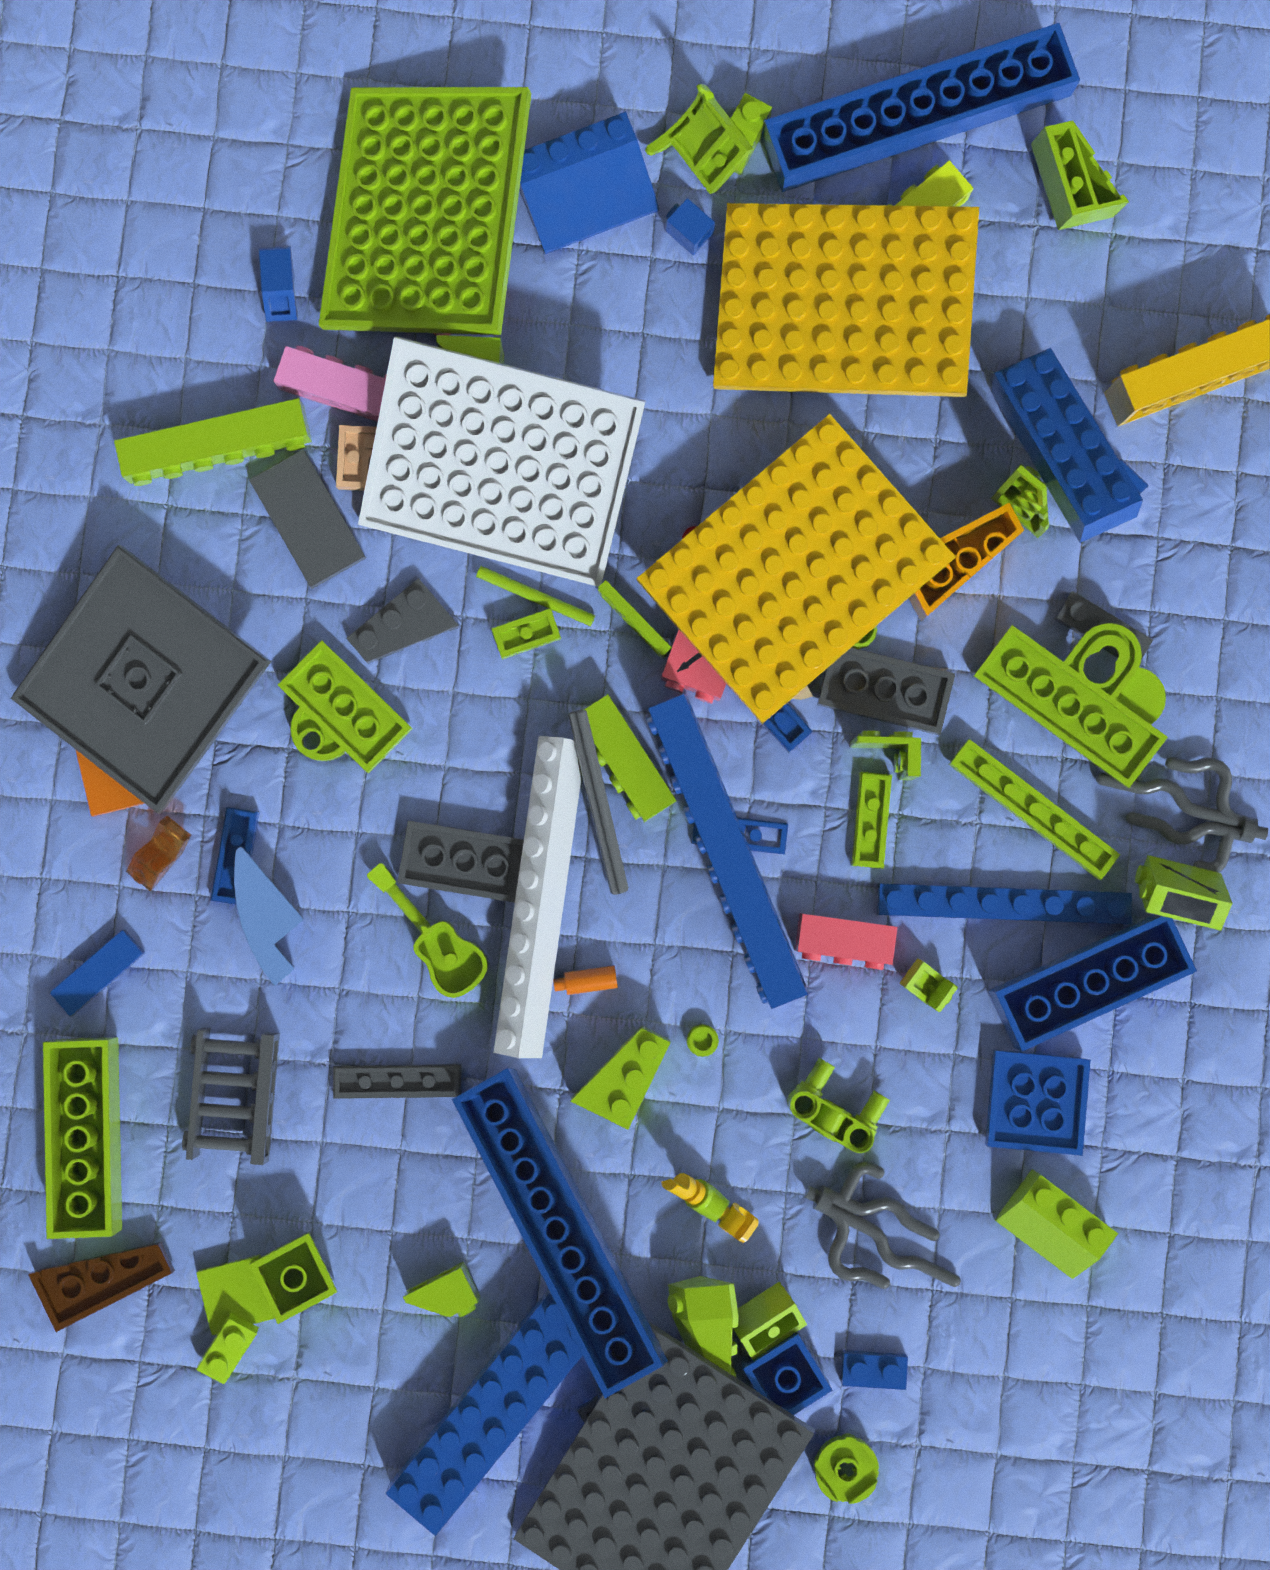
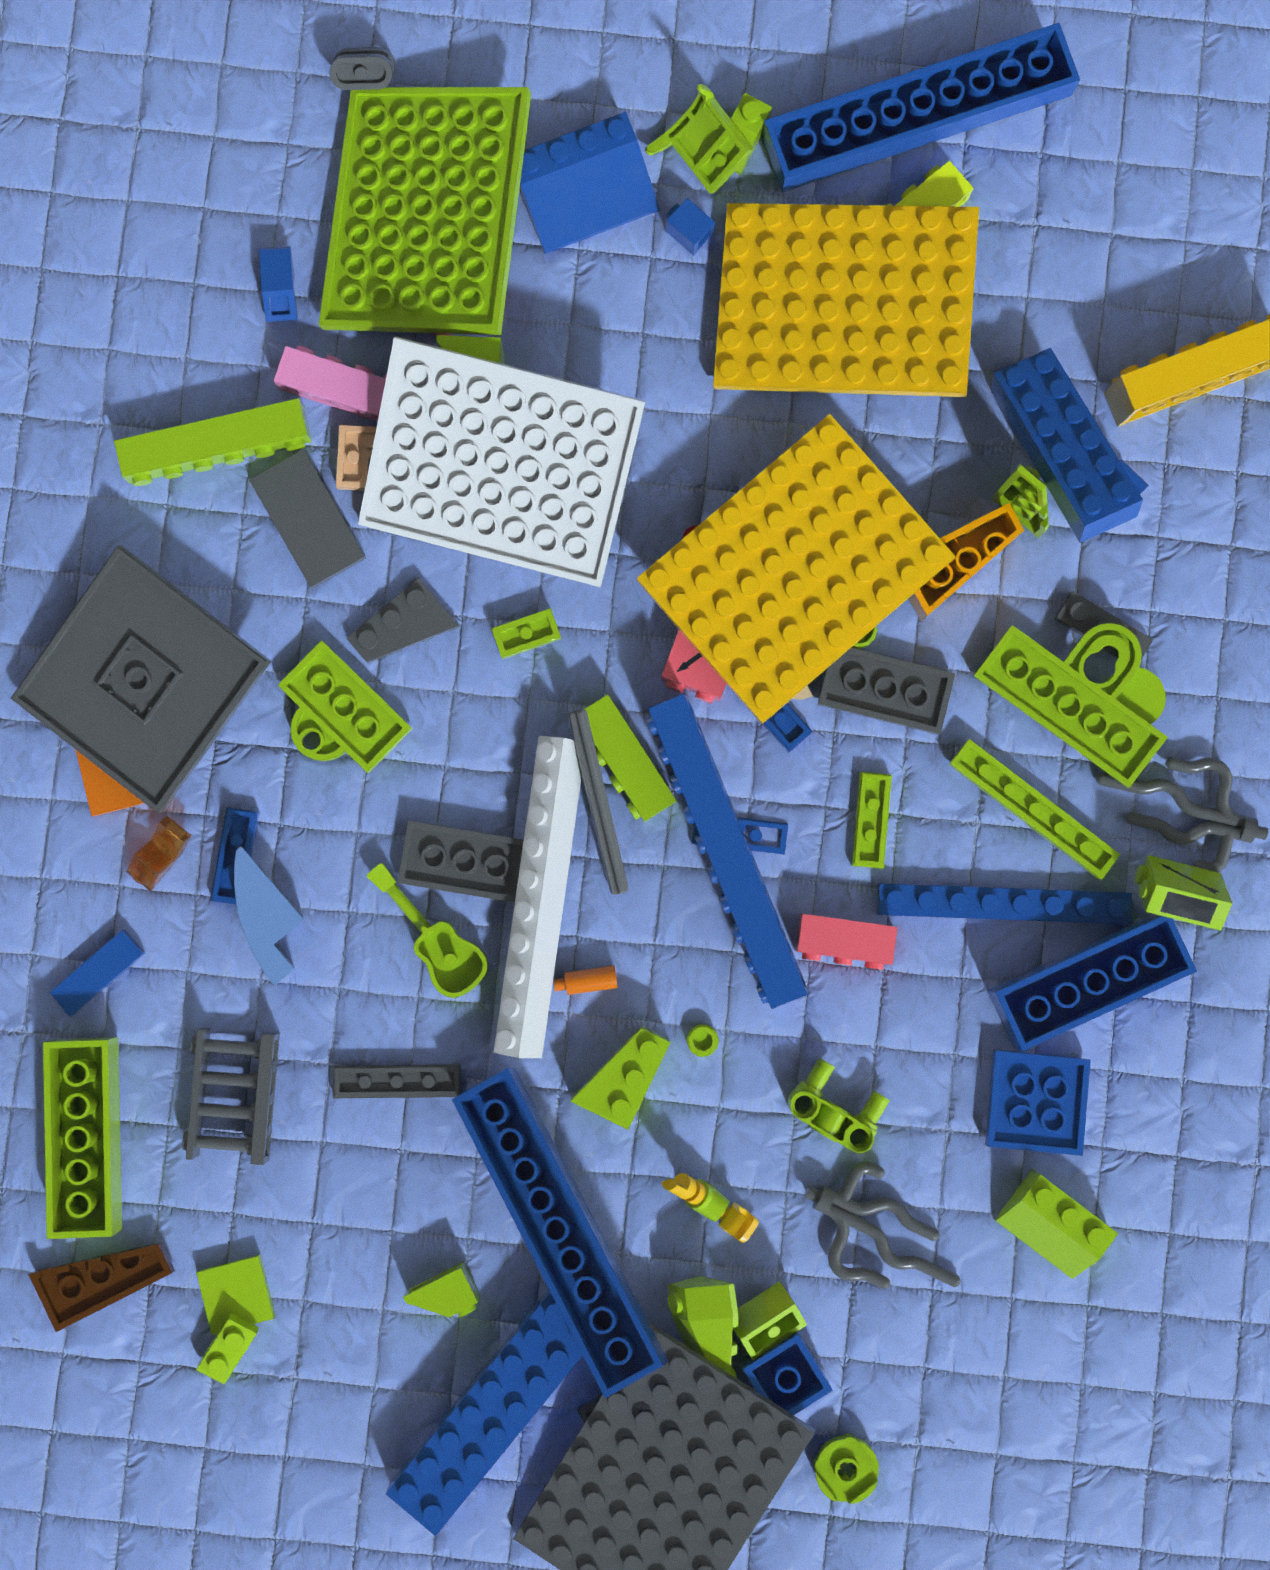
(293, 1277): lime brick -> none
(362, 68): none -> dark grey brick
(535, 596): lime piece -> none
(634, 619): lime tile -> none
(874, 1370): blue plate -> none
(908, 760): lime bracket -> none
(928, 985): lime bracket -> none
(1073, 178): lime wedge -> none

